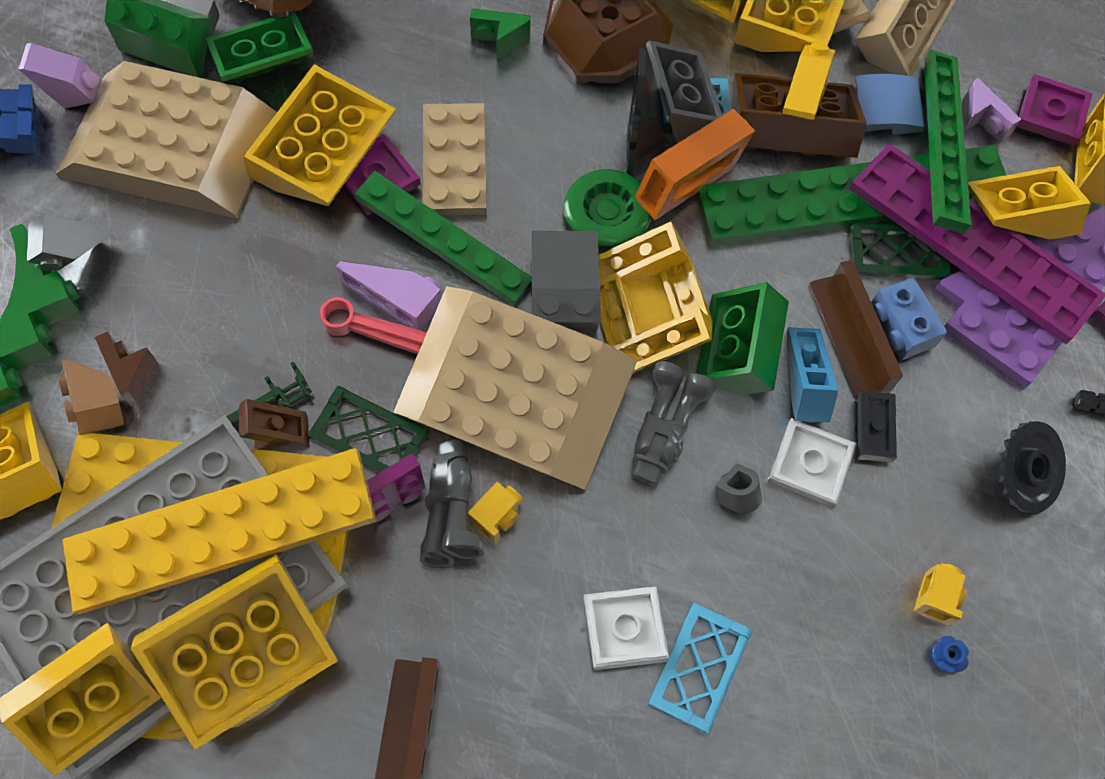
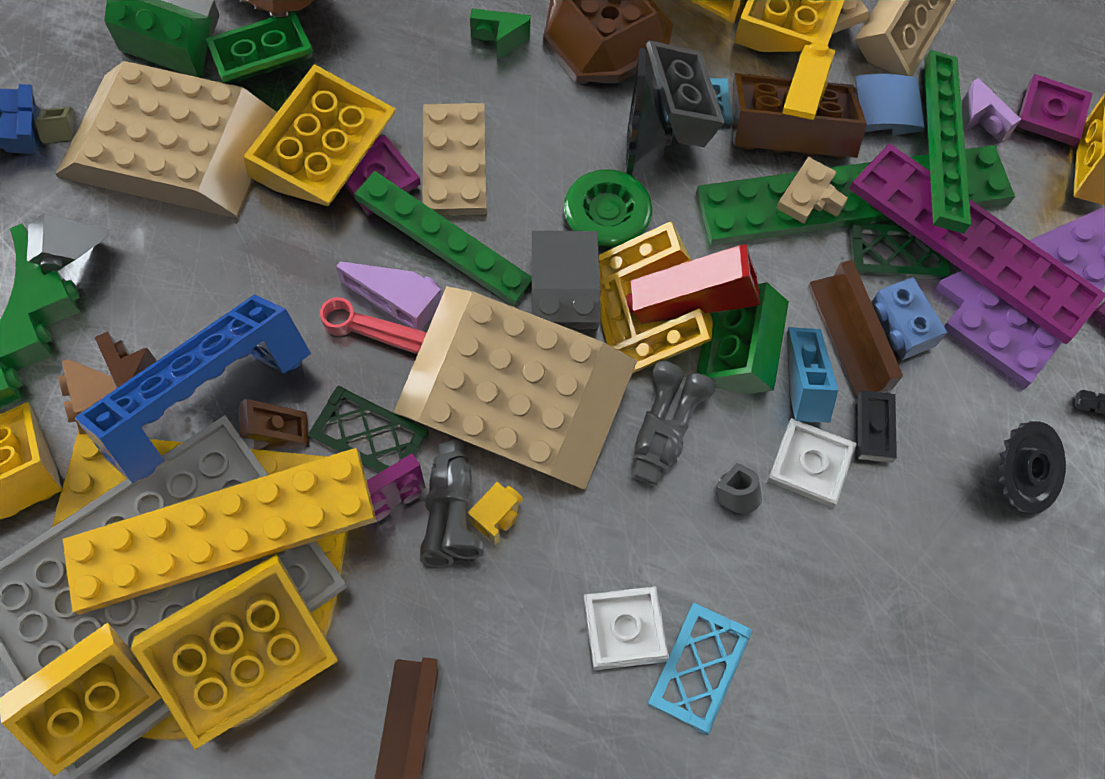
(55, 124): none -> olive slope
(60, 75): lavender slope -> none
(117, 419): none -> blue plate
(277, 395): dark green piece -> none
(693, 163): orange piece -> none
(709, 283): none -> slope
(811, 191): none -> tan hinge
(942, 594): yellow brick -> none
(944, 661): blue plate -> none
(1033, 203): yellow slope -> none

